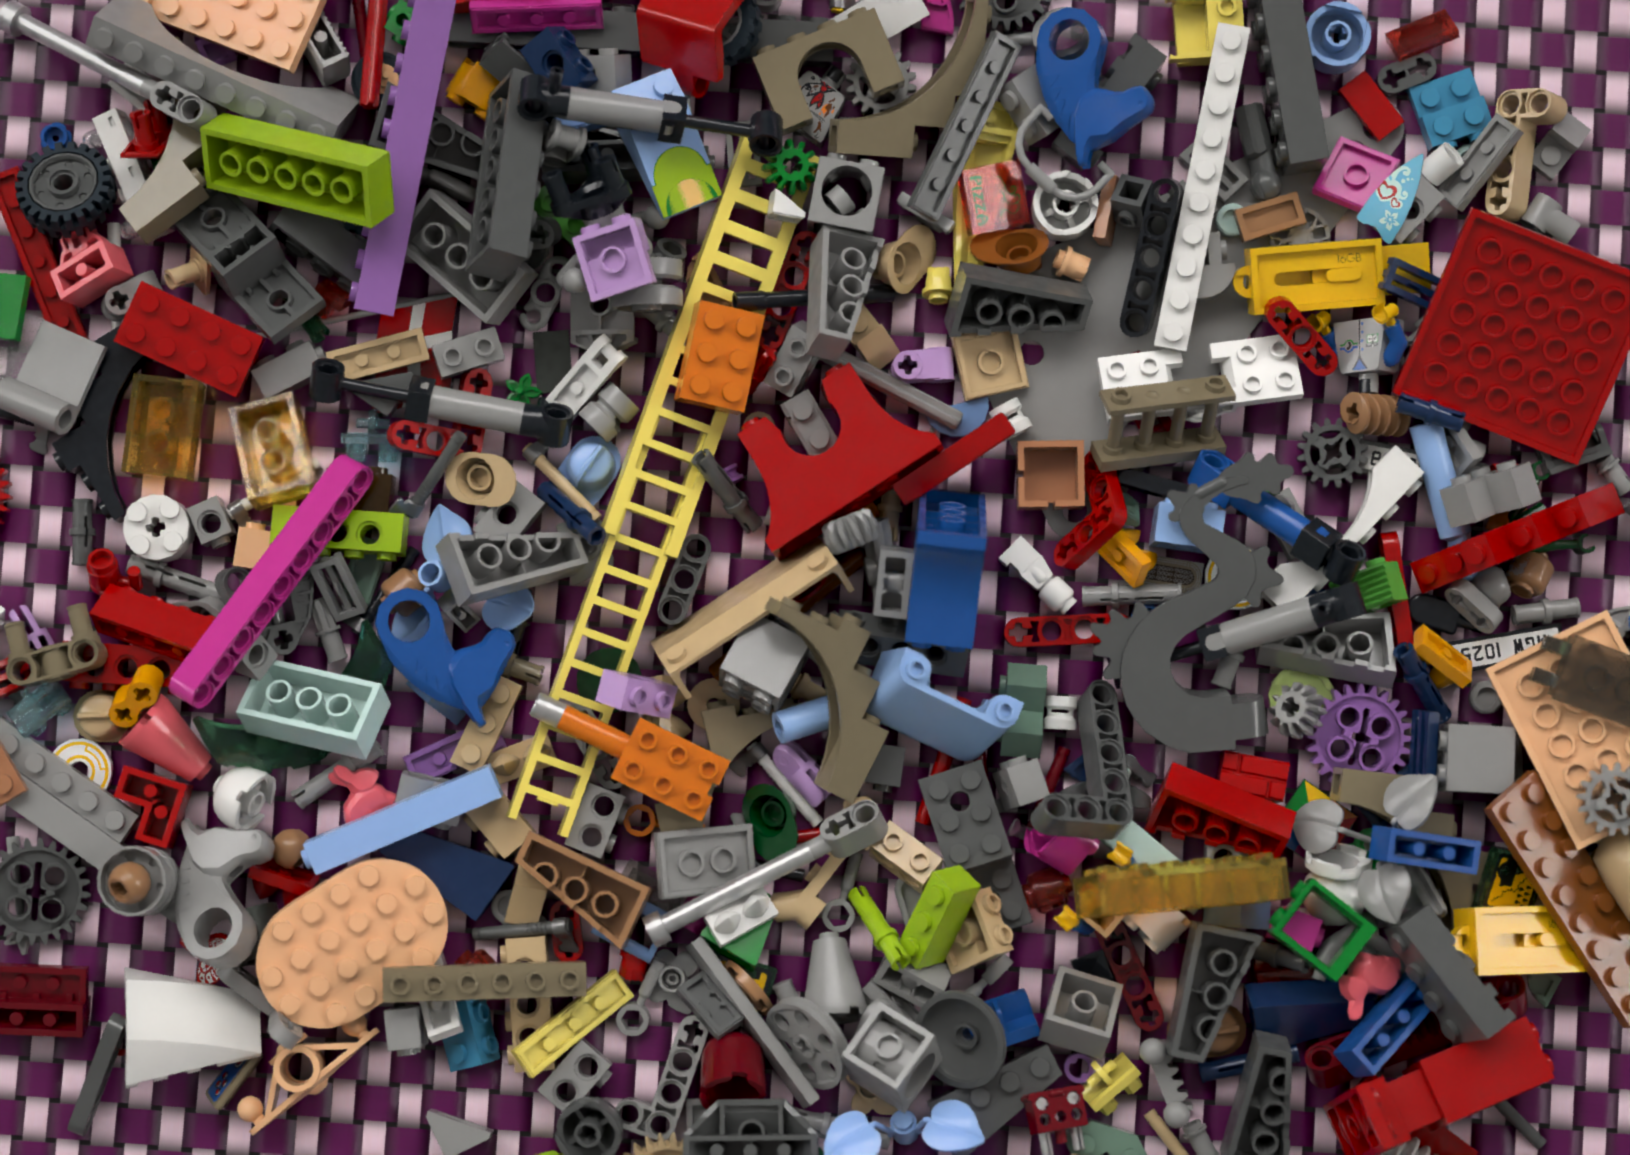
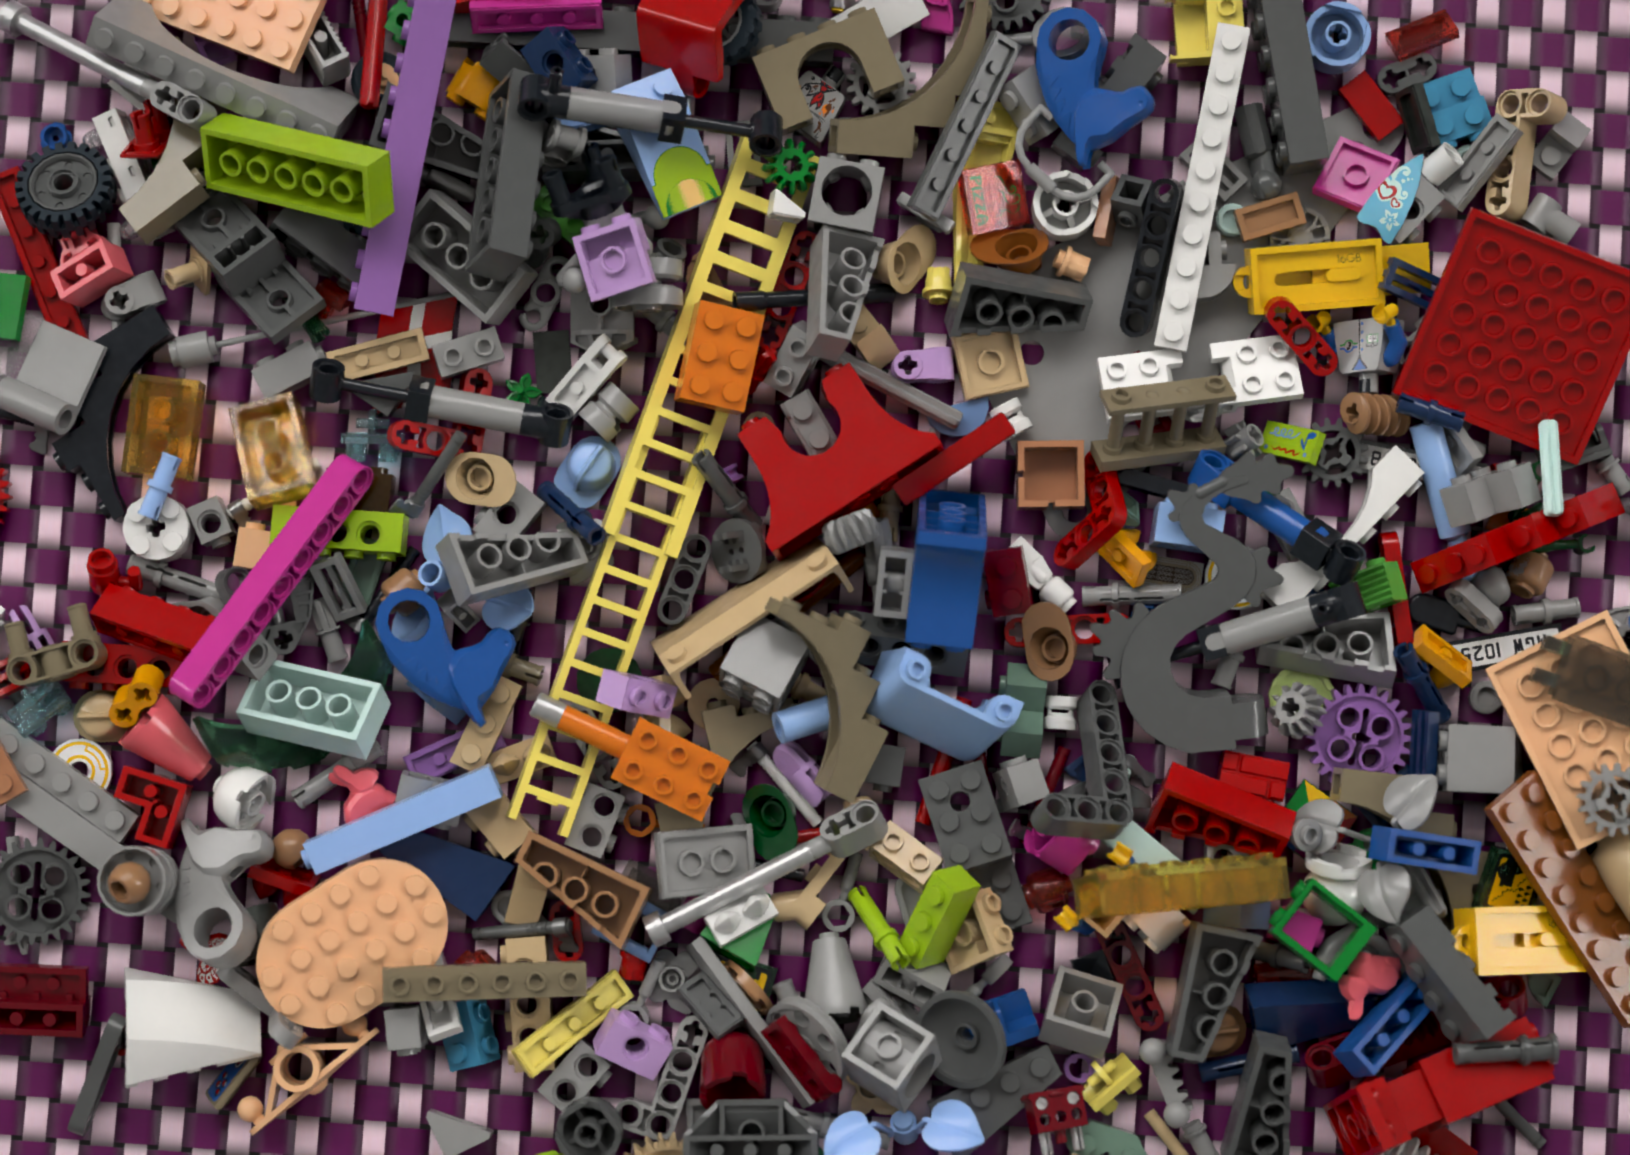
(81, 531): dark grey pin -> none
(160, 486): none -> light blue pin
(189, 339): red brick -> none
(534, 454): tan piece -> none
(643, 1058): none -> lavender brick
(735, 536): none -> dark grey plate
(801, 1060): none -> dark red plate
(839, 201): light grey beam -> none
(1007, 581): none -> dark red bracket
(1048, 641): none -> medium nougat piece
(1243, 440): none -> light grey gear
(1292, 442): none -> lime tile
(1306, 834): none -> light grey plate
(1417, 118): none -> pearl dark grey tile
(1521, 1050): none -> dark grey pin
(1551, 468): none -> light aqua axle

